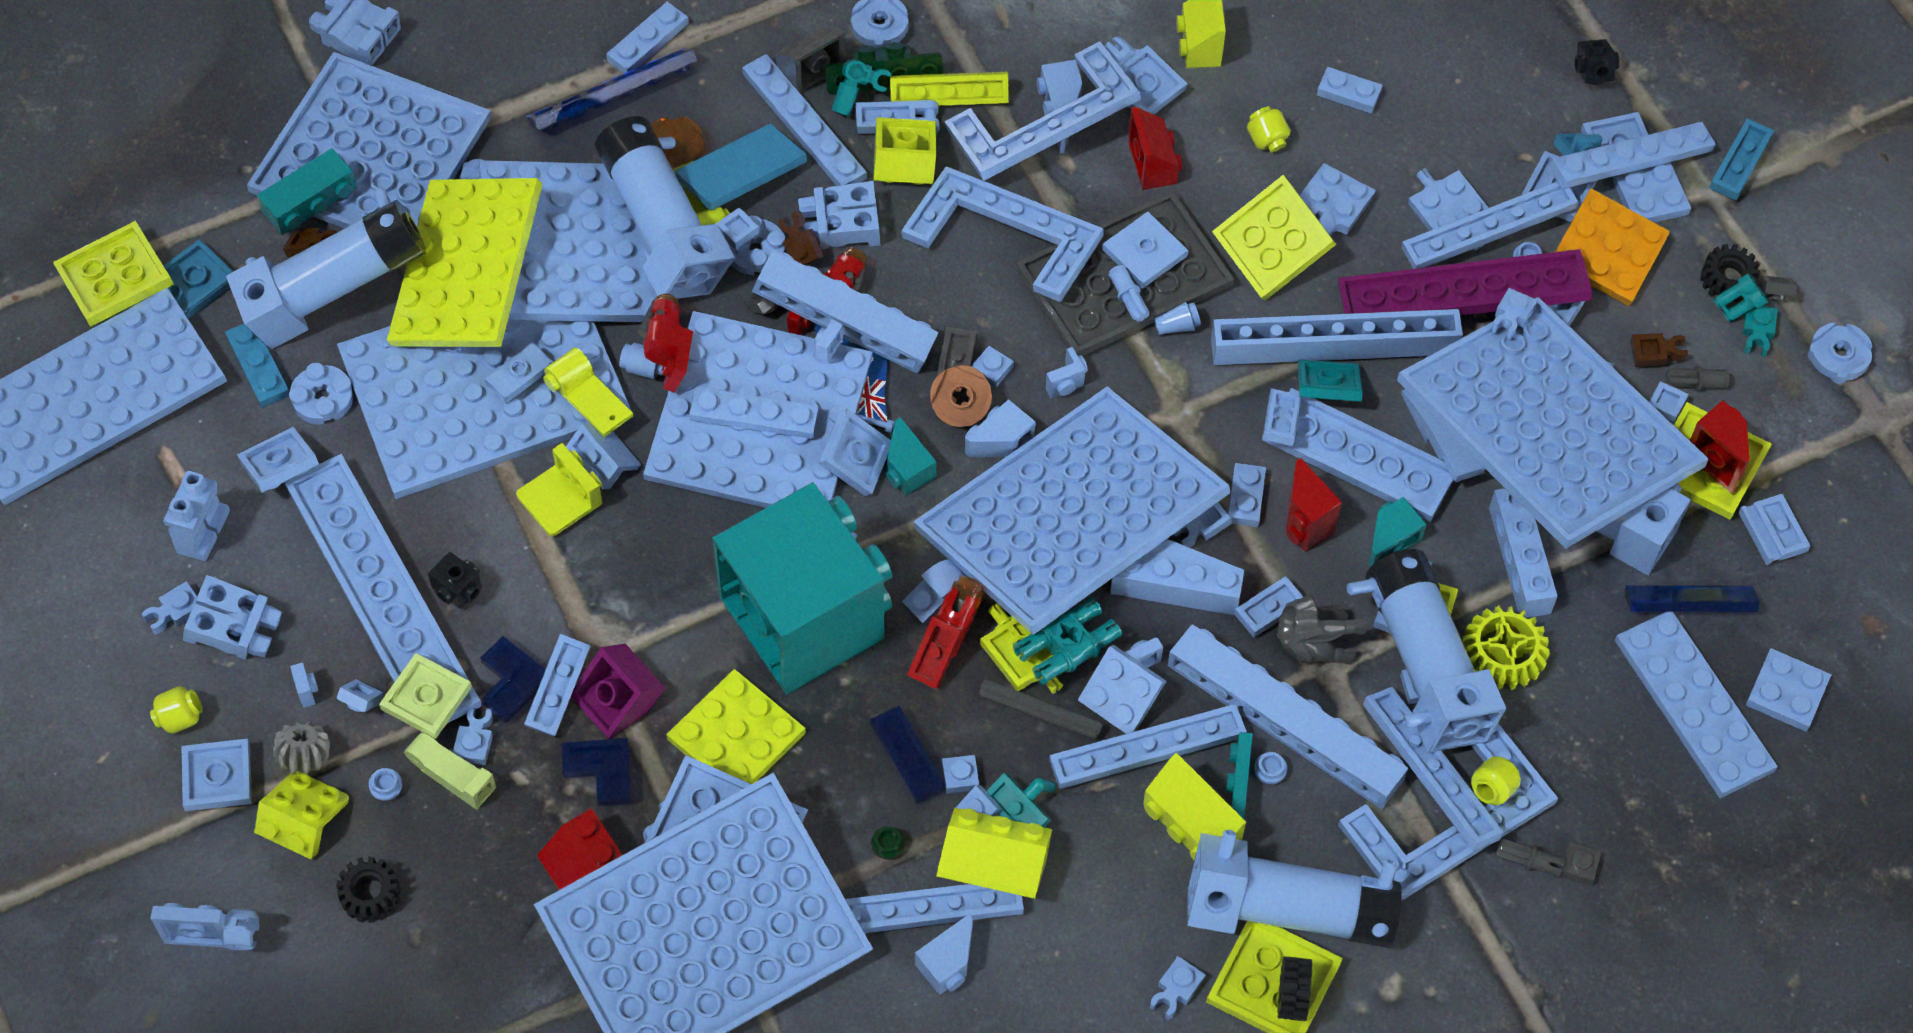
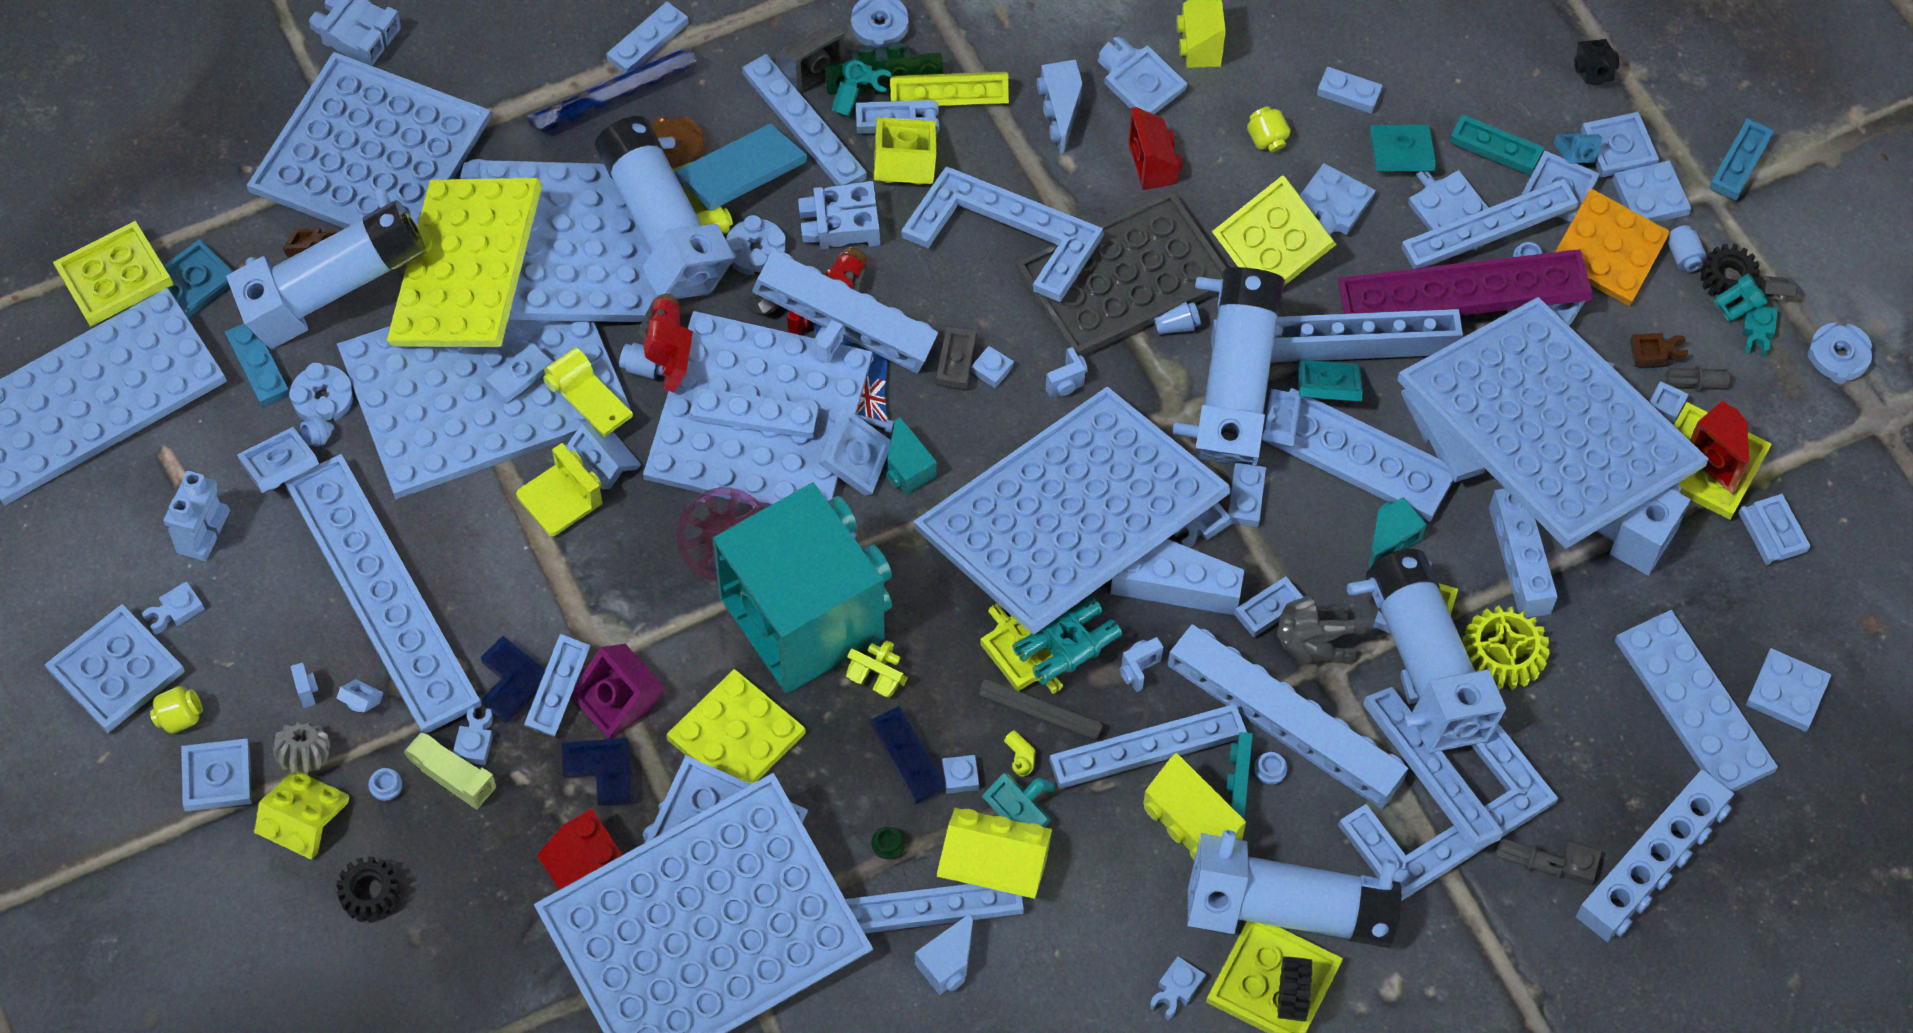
(114, 668): none -> light blue plate
(206, 926): light blue plate -> none
(230, 618): light blue hips -> none
(307, 191): teal brick -> none
(316, 431): none -> light blue plate
(425, 695): yellowish green plate -> none
(455, 580): black brick -> none
(711, 525): none -> clear pink wheel
(738, 228): light blue plate -> none
(801, 243): reddish brown plate -> none
(888, 677): none -> neon yellow hips
(930, 593): light blue brick -> none
(946, 632): red plate -> none
(954, 380): nougat plate -> none
(980, 801): light blue plate -> none
(1000, 433): light blue slope -> none
(1024, 753): none -> neon yellow arm
(1112, 94): light blue plate -> none
(1121, 690): light blue plate -> none
(1129, 293): light blue axle -> none
(1145, 249): light blue plate -> none
(1238, 365): none -> light blue piece
(1311, 508): red slope -> none
(1402, 148): none -> teal plate
(1495, 780): neon yellow head -> none
(1496, 145): none -> teal plate
(1513, 311): light blue plate -> none
(1631, 155): light blue plate -> none
(1686, 248): none -> light blue brick
(1691, 598): clear blue tile -> none
(1701, 793): none -> light blue brick

